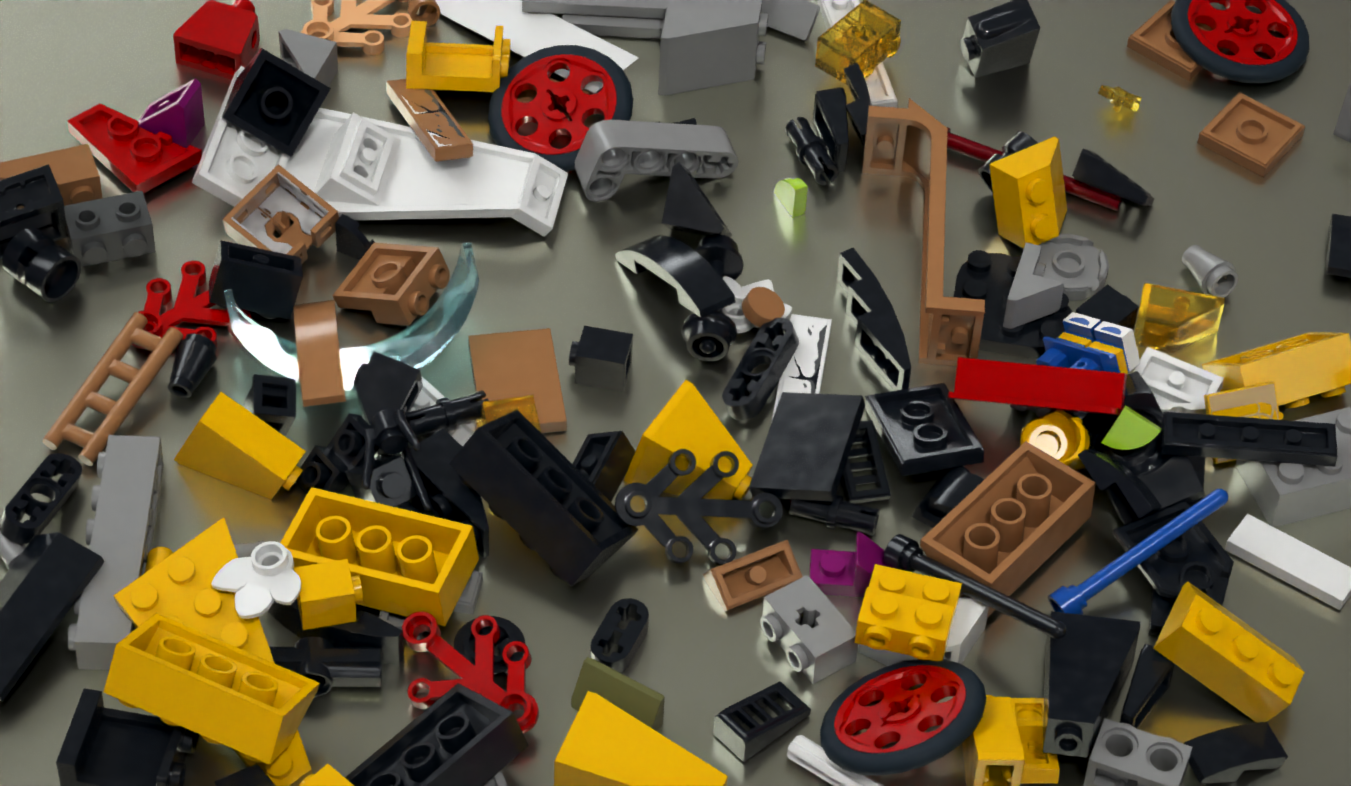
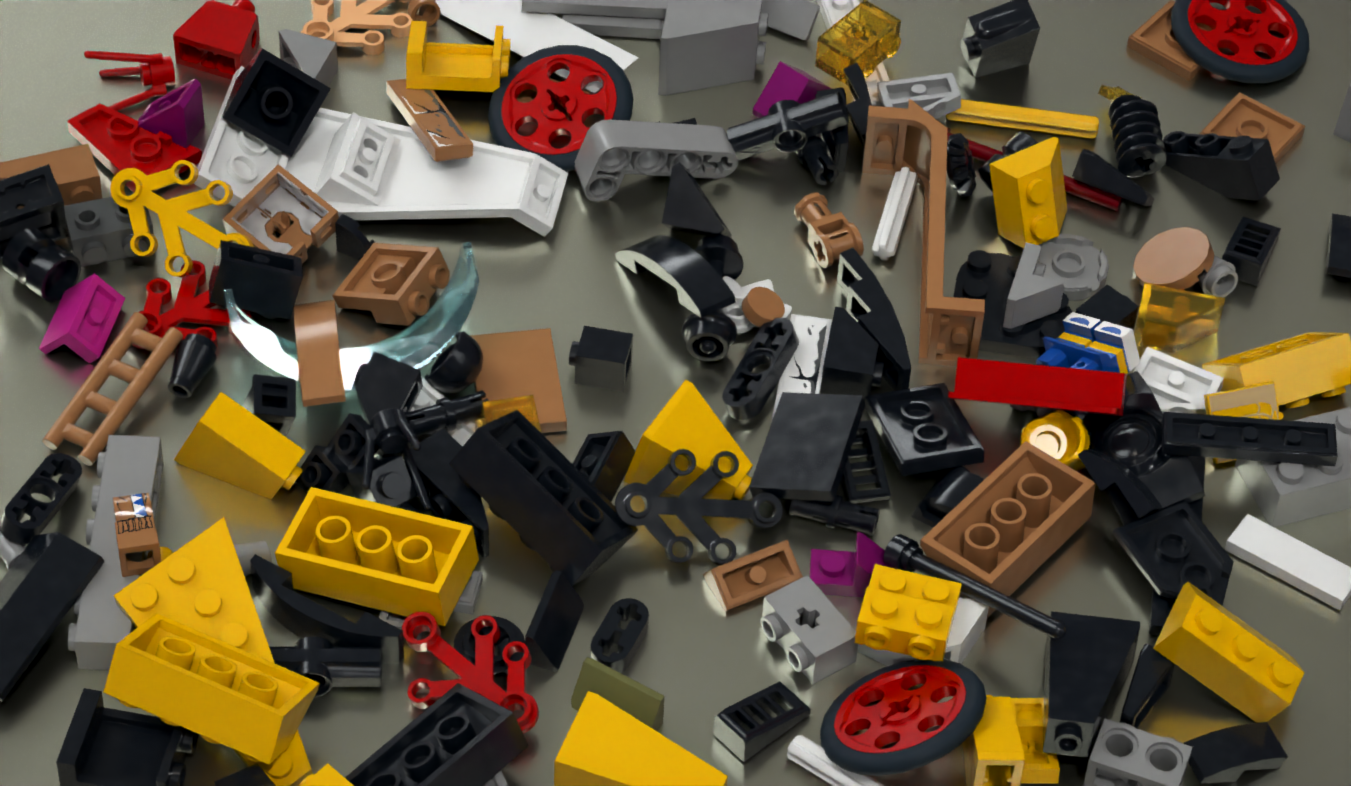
(84, 318): none -> dark pink panel
(136, 532): none -> medium nougat leg
(153, 69): none -> red plant
(171, 212): none -> yellow plant
(260, 579): white plate -> none
(328, 594): yellow brick -> none
(457, 365): none -> black hair
(554, 623): none -> black slope
(787, 84): none -> magenta slope
(788, 125): none -> black piece
(792, 195): lime tile -> none
(827, 232): none -> medium nougat connector
(850, 358): none -> black slope
(894, 213): none -> white axle
(933, 93): none -> light grey wing
(960, 165): none -> black gear
(1026, 119): none -> yellow axle
(1074, 598): blue piece -> none
(1130, 431): lime tile -> none
(1136, 136): none -> black piece
(1174, 258): none -> medium nougat tile
(1227, 164): none -> black slope
(1251, 249): none -> black slope

